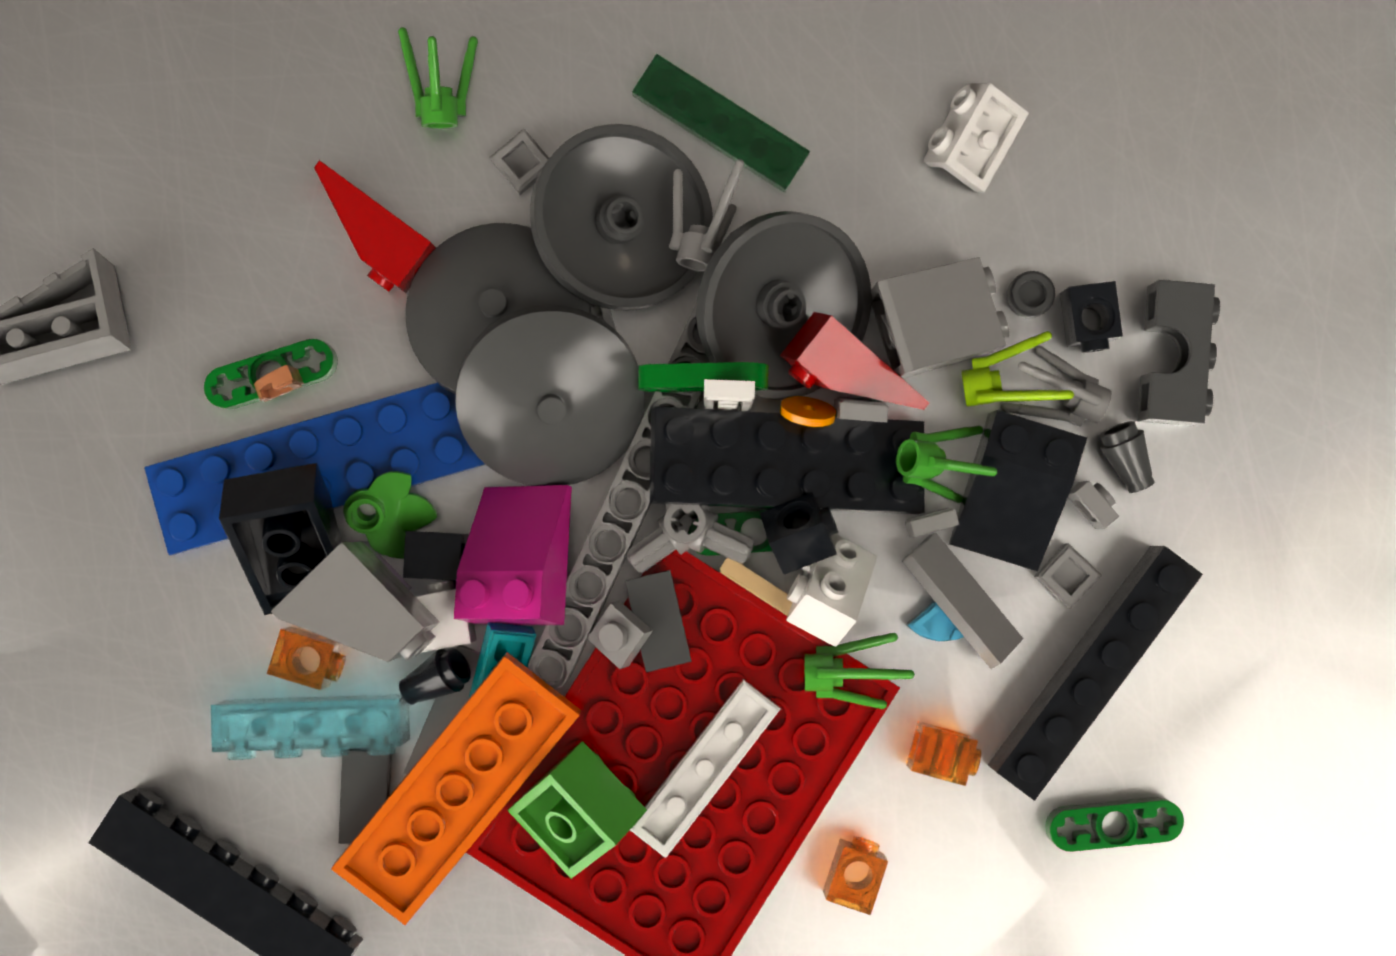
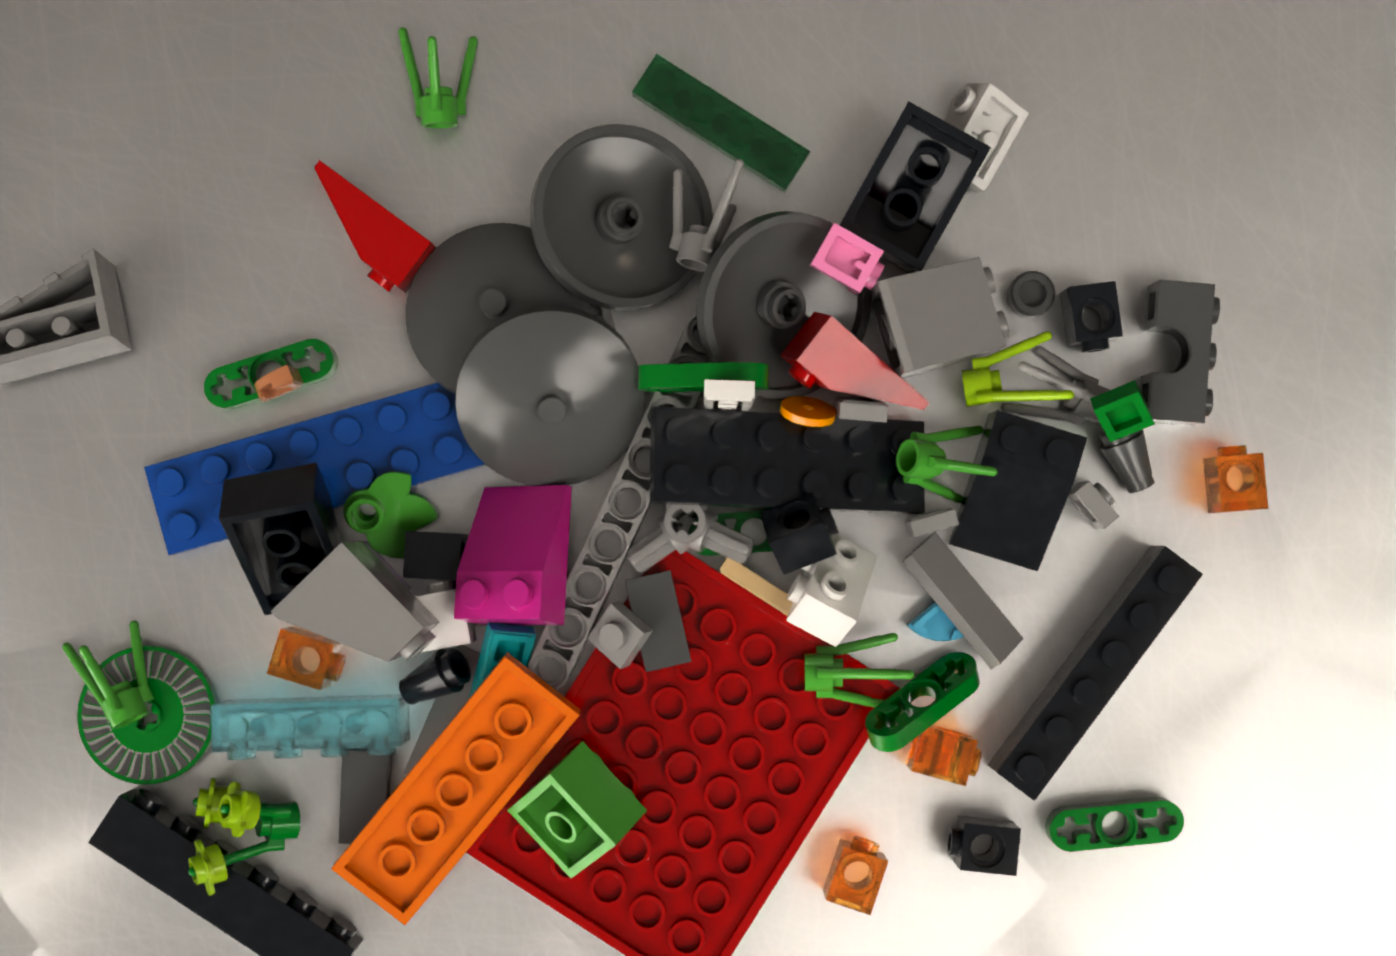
(119, 702): none -> bright green plant
(163, 746): none -> piece
(239, 811): none -> lime plant
(520, 161): light grey tile -> none
(705, 767): white tile -> none
(848, 259): none -> bright pink bracket
(892, 731): none -> green beam
(914, 187): none -> black slope
(1002, 856): none -> black brick
(1068, 575): light grey tile -> none
(1122, 411): none -> green plate
(1253, 491): none -> clear orange brick

